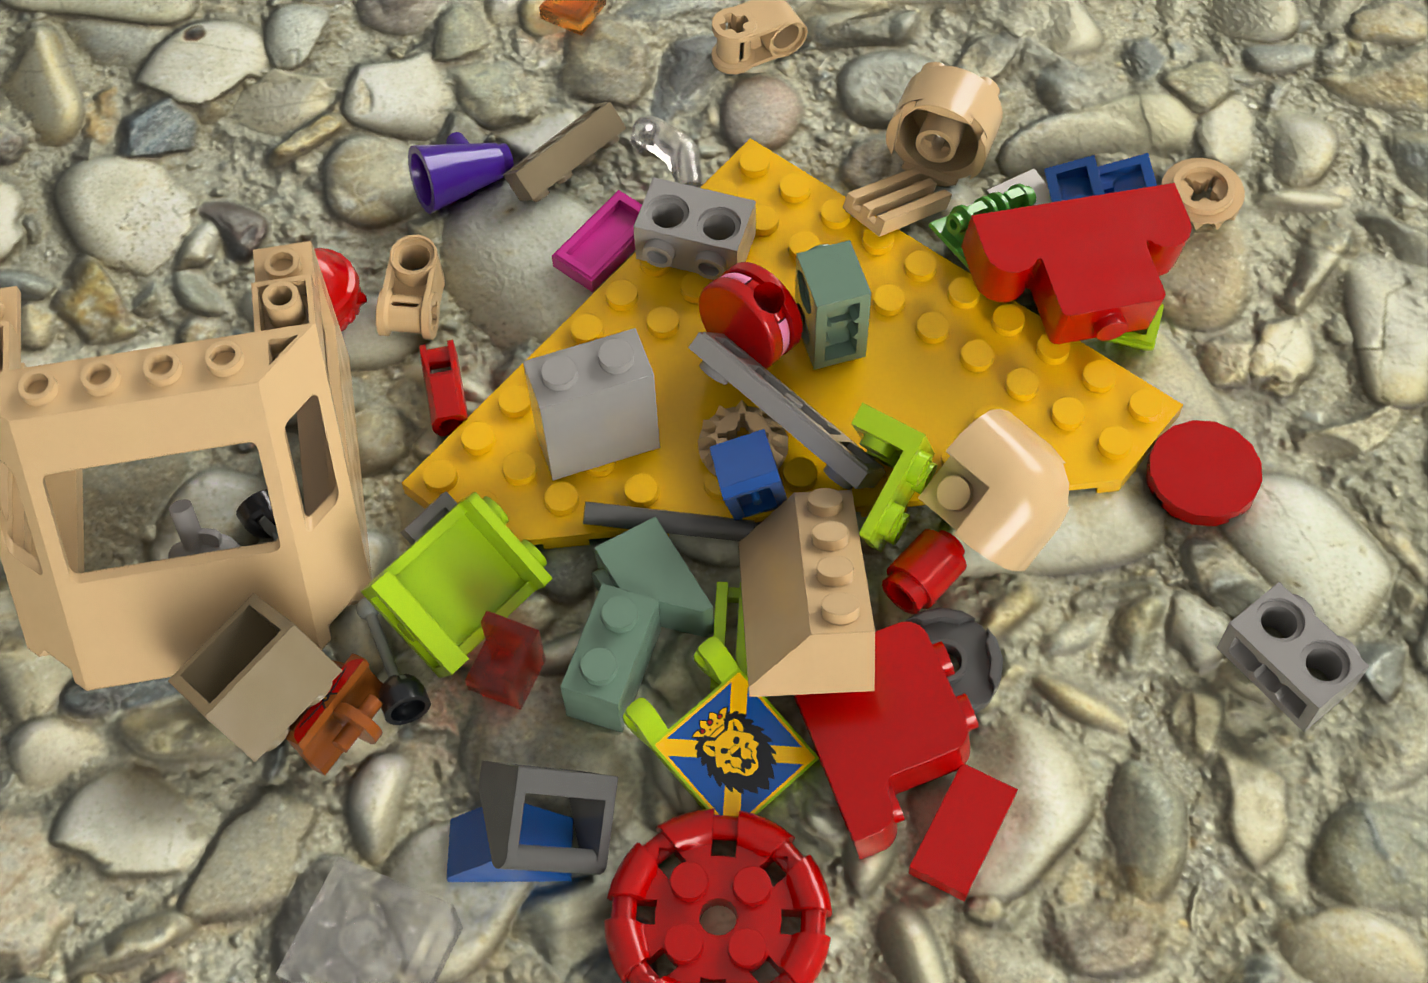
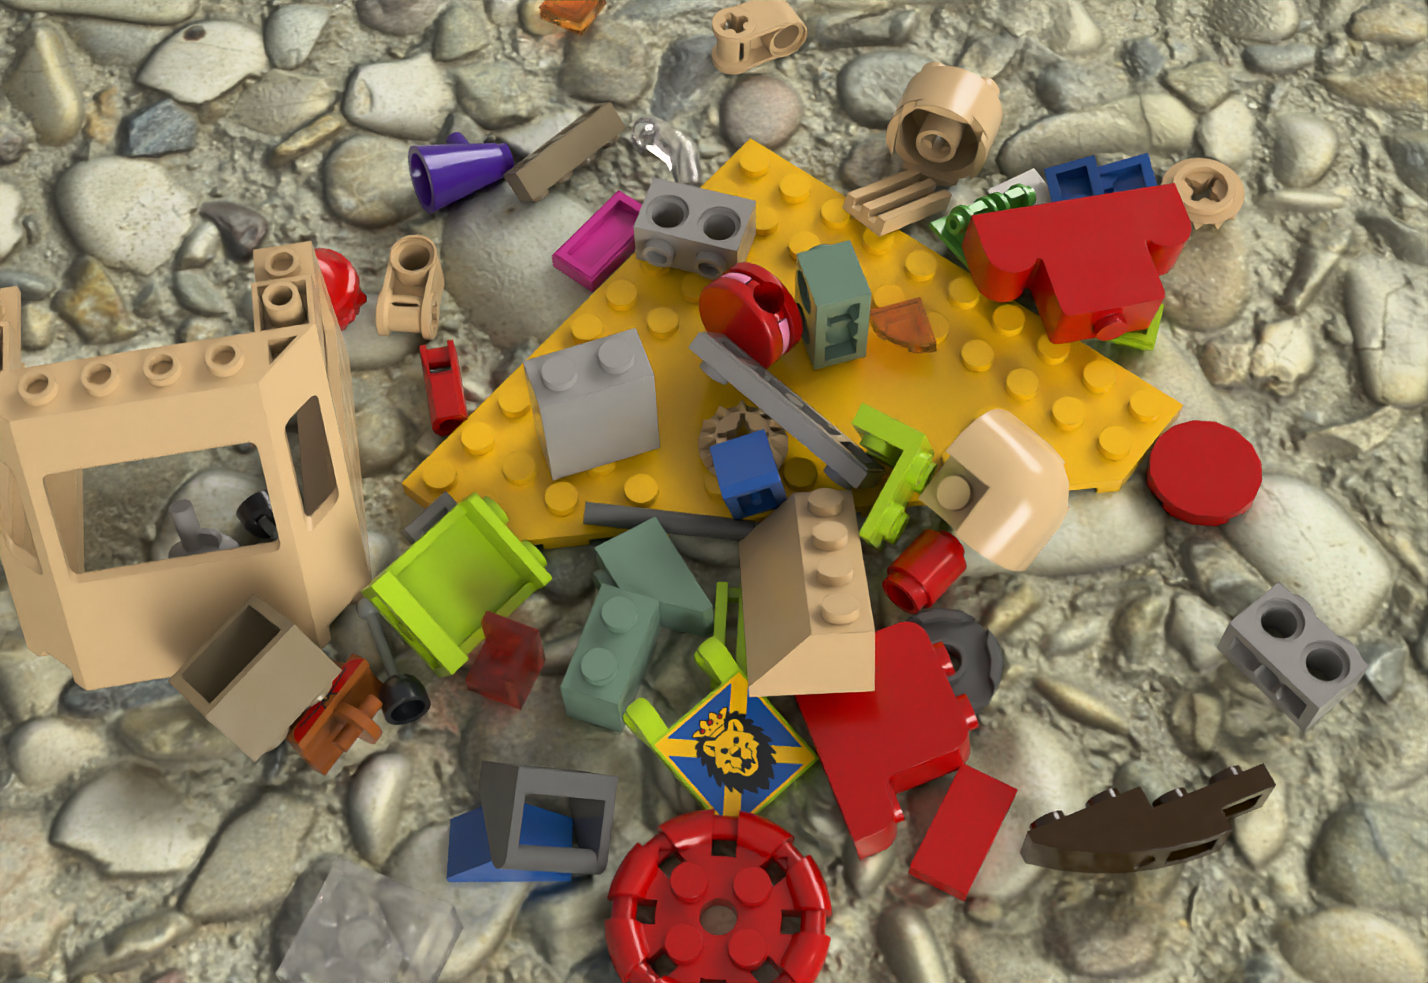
(904, 325): none -> clear orange tile
(1130, 836): none -> dark brown slope

